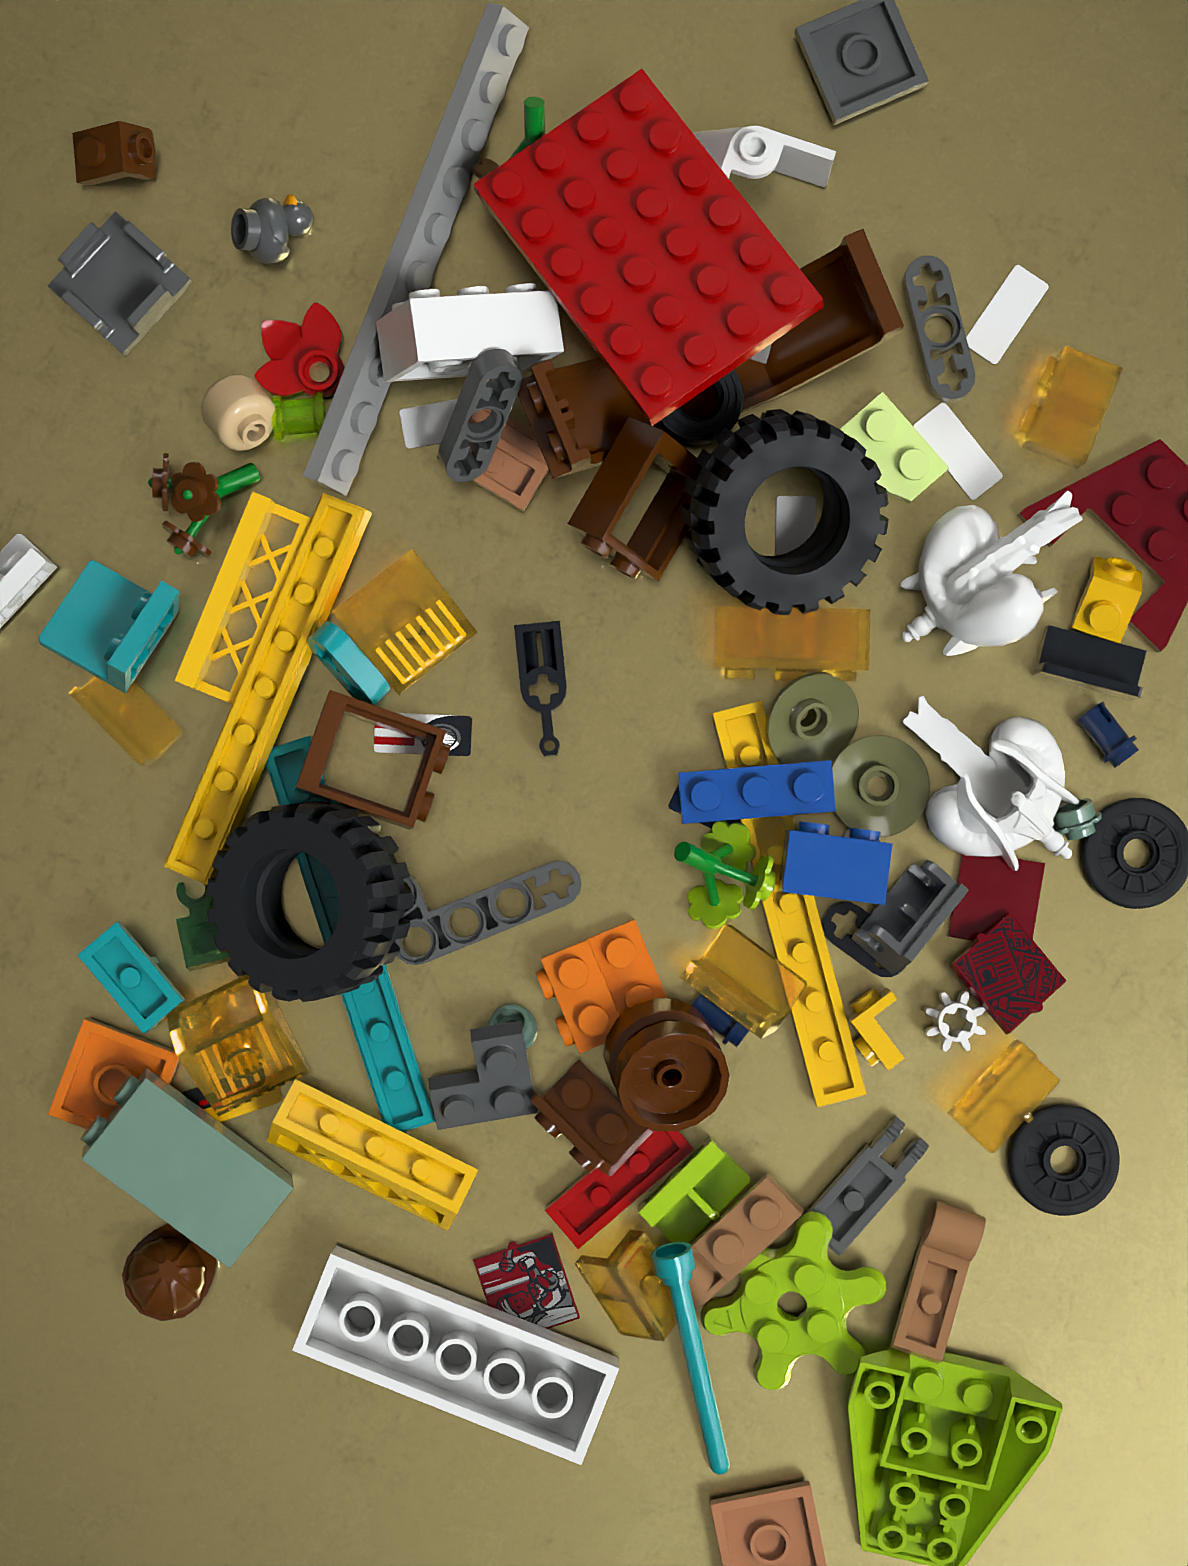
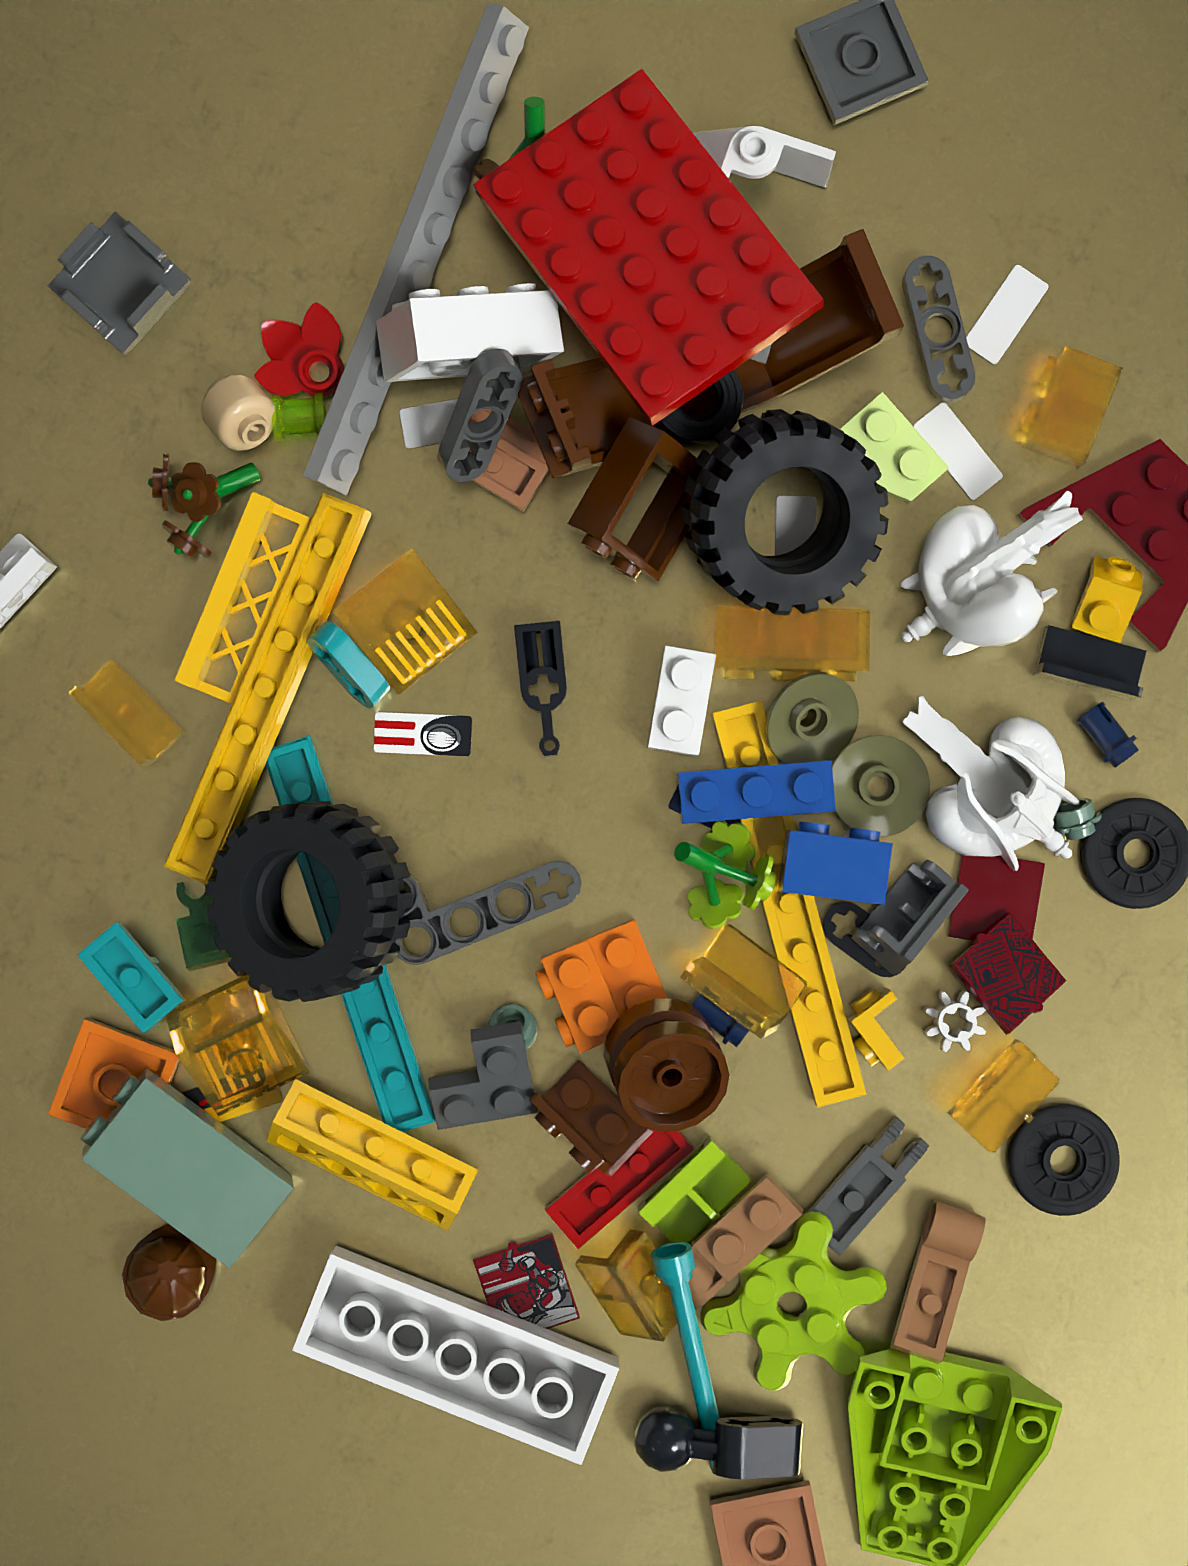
(110, 624): teal bracket -> none
(113, 153): reddish brown bracket -> none
(266, 227): dark grey animal -> none
(432, 759): reddish brown window -> none
(681, 701): none -> white brick
(738, 1446): none -> black beam

